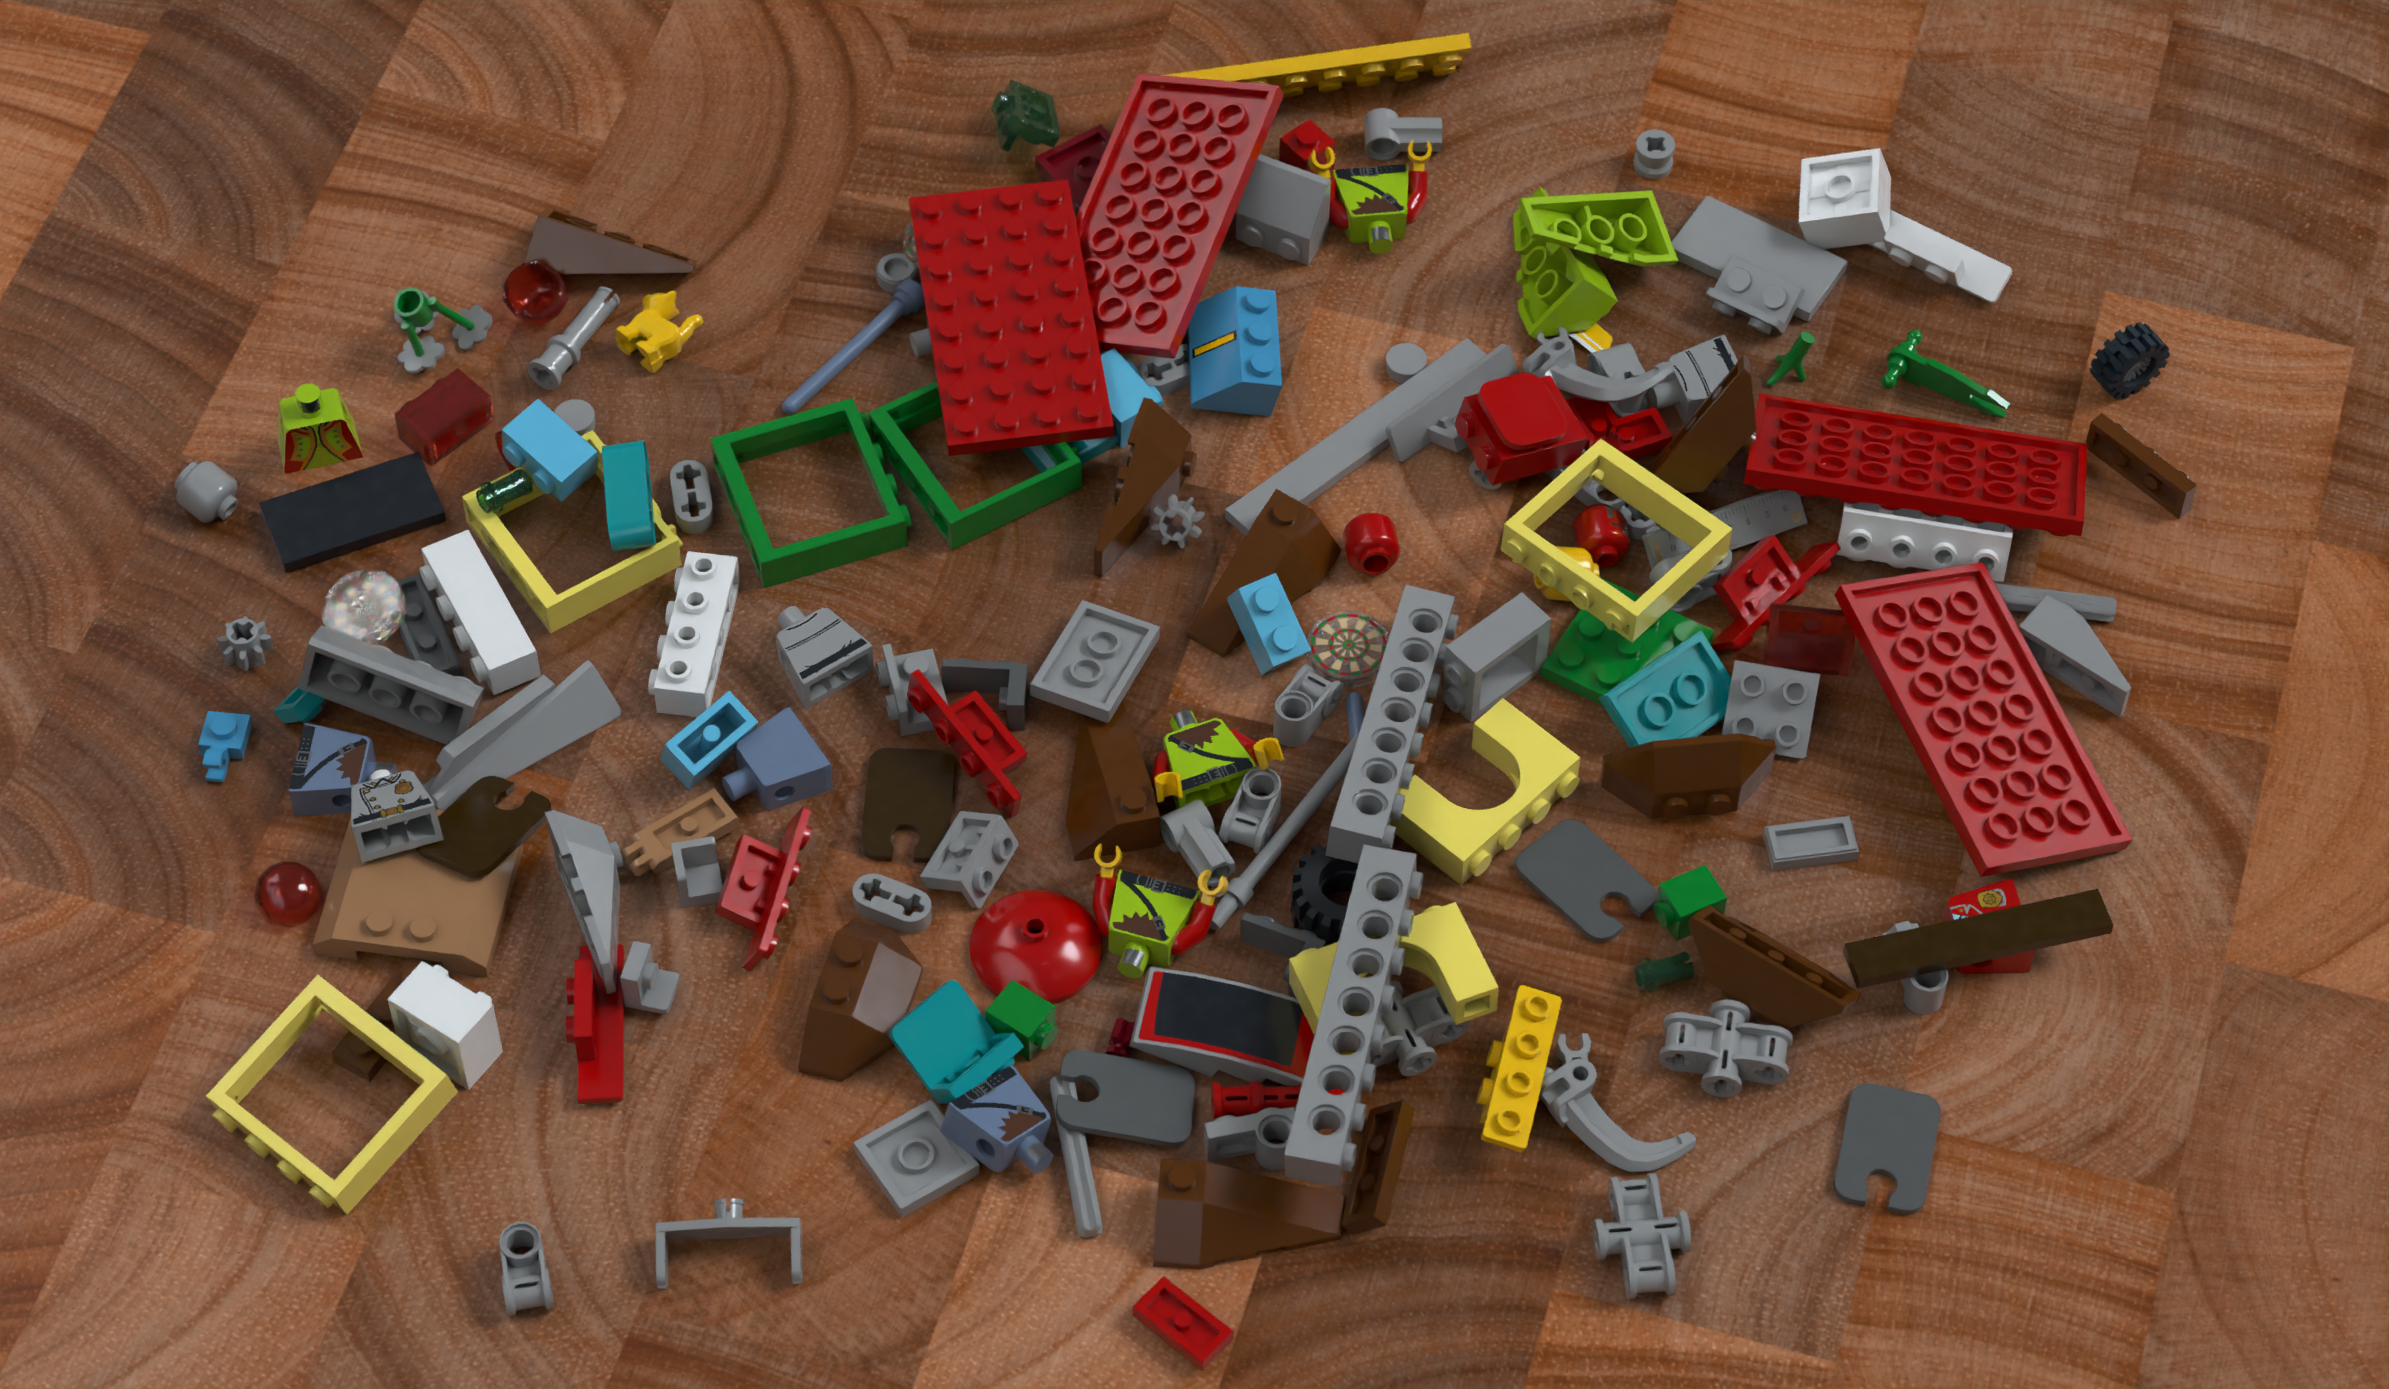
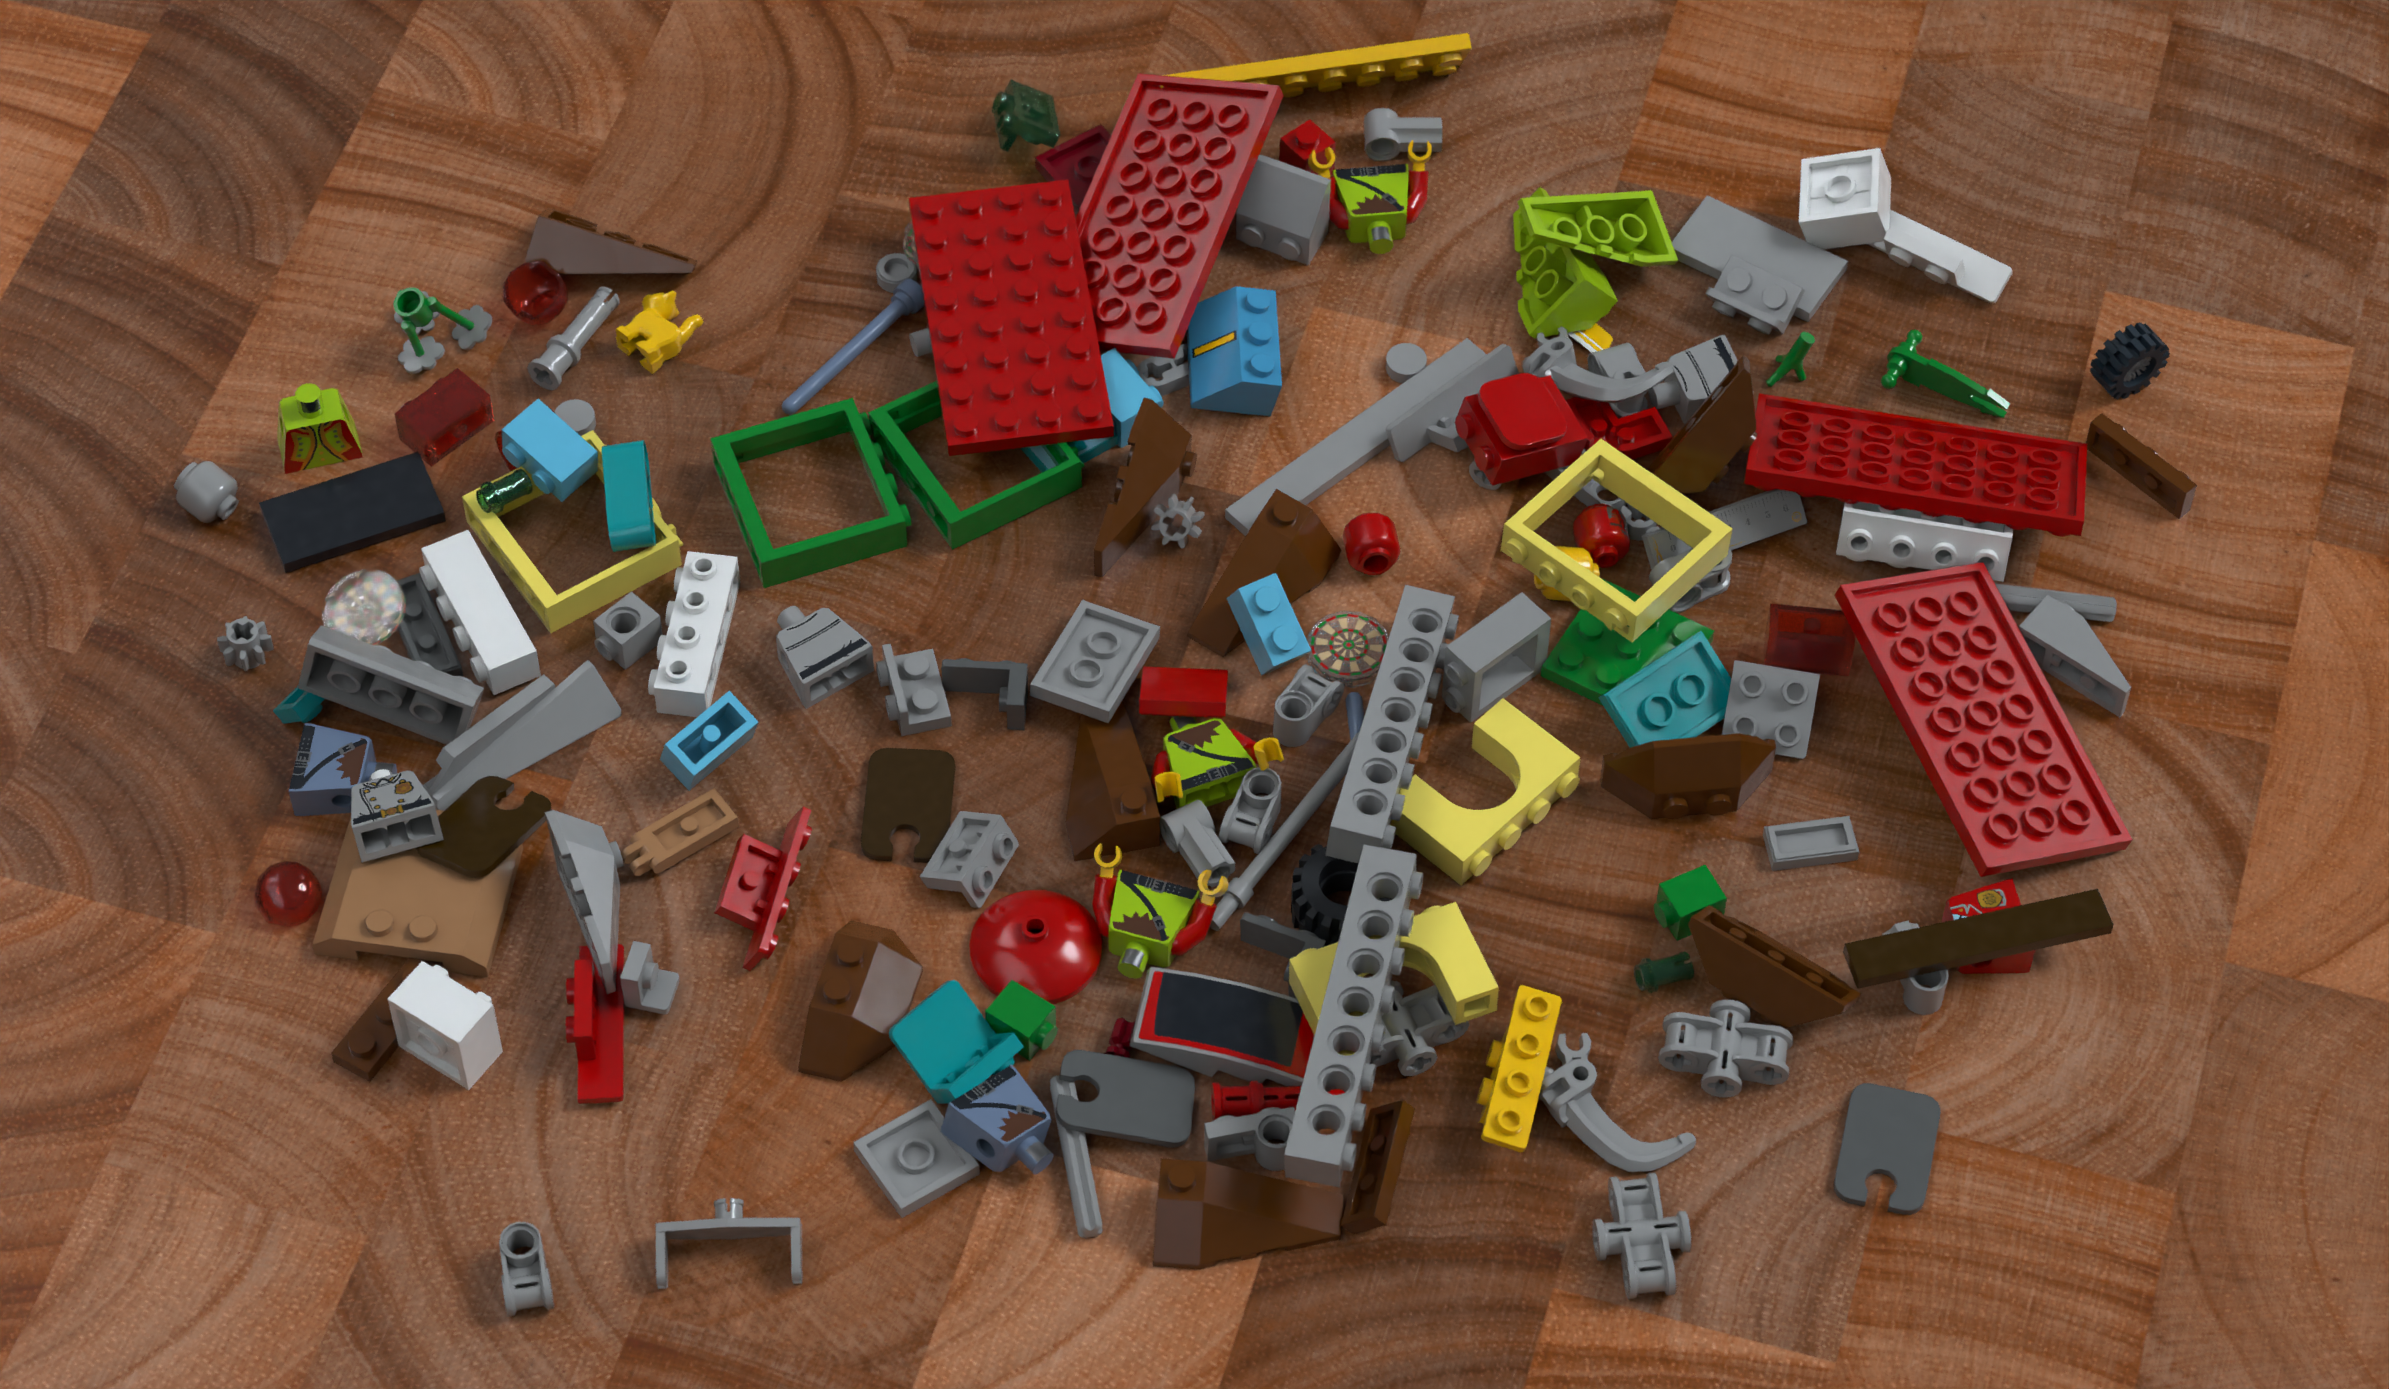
(223, 738): dark azure plate -> none
(384, 1148): light yellow window -> none
(627, 630): none -> light grey brick
(684, 497): light grey beam -> none
(697, 871): light grey panel -> none
(779, 764): sand blue torso -> none
(892, 903): light grey beam -> none
(977, 736): red bracket -> none
(1183, 692): none -> red tile
(1183, 1323): red plate -> none
(1579, 872): dark grey piece -> none
(1654, 154): light grey wheel -> none
(1765, 578): red bracket -> none

